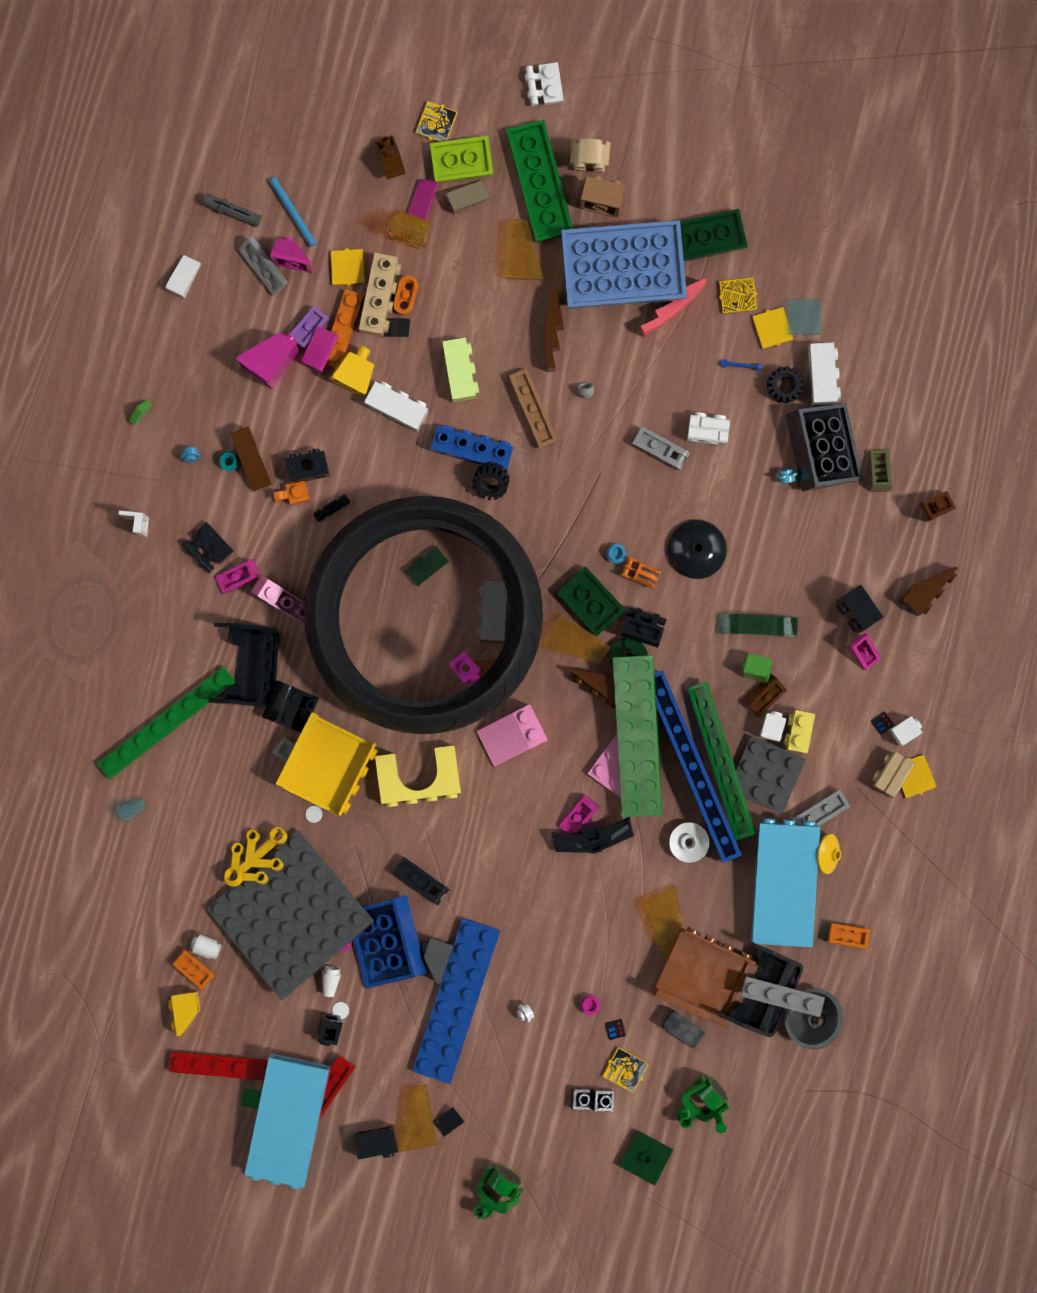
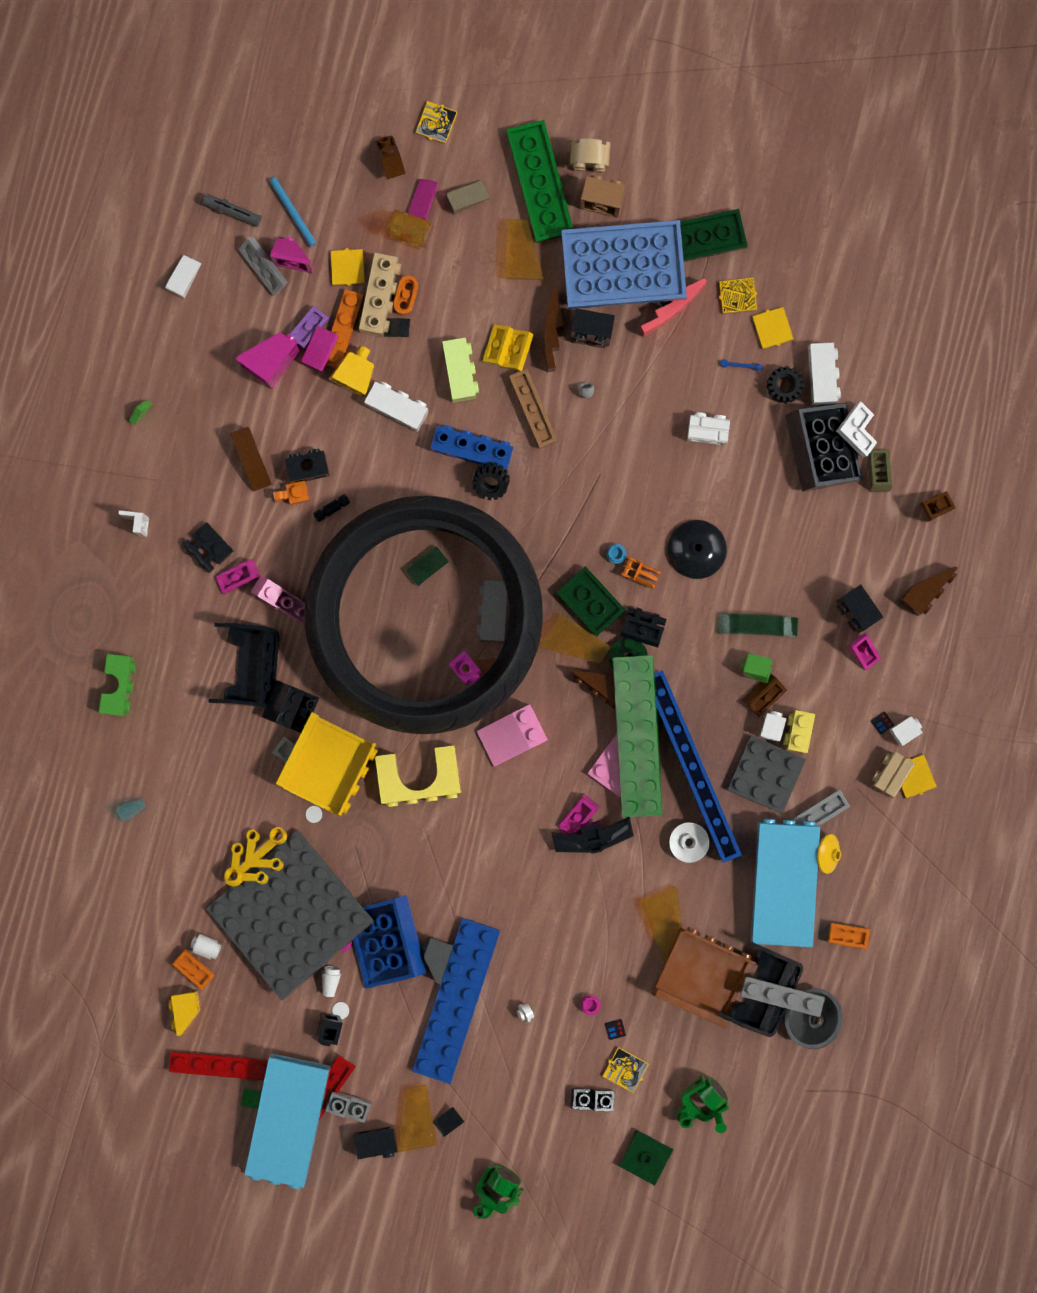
(122, 669): none -> bright green arch
(166, 723): green plate -> none
(190, 455): dark azure plate -> none
(222, 461): teal plate -> none
(349, 1106): none -> light grey slope
(420, 880): black plate -> none
(461, 159): lime plate -> none
(507, 347): none -> yellow slope
(550, 84): white plate -> none
(592, 328): none -> black brick
(660, 448): light grey plate -> none
(682, 1028): black slope -> none
(721, 761): green plate -> none
(787, 475): medium azure plate -> none
(804, 317): clear light blue piece -> none
(853, 429): none -> white plate

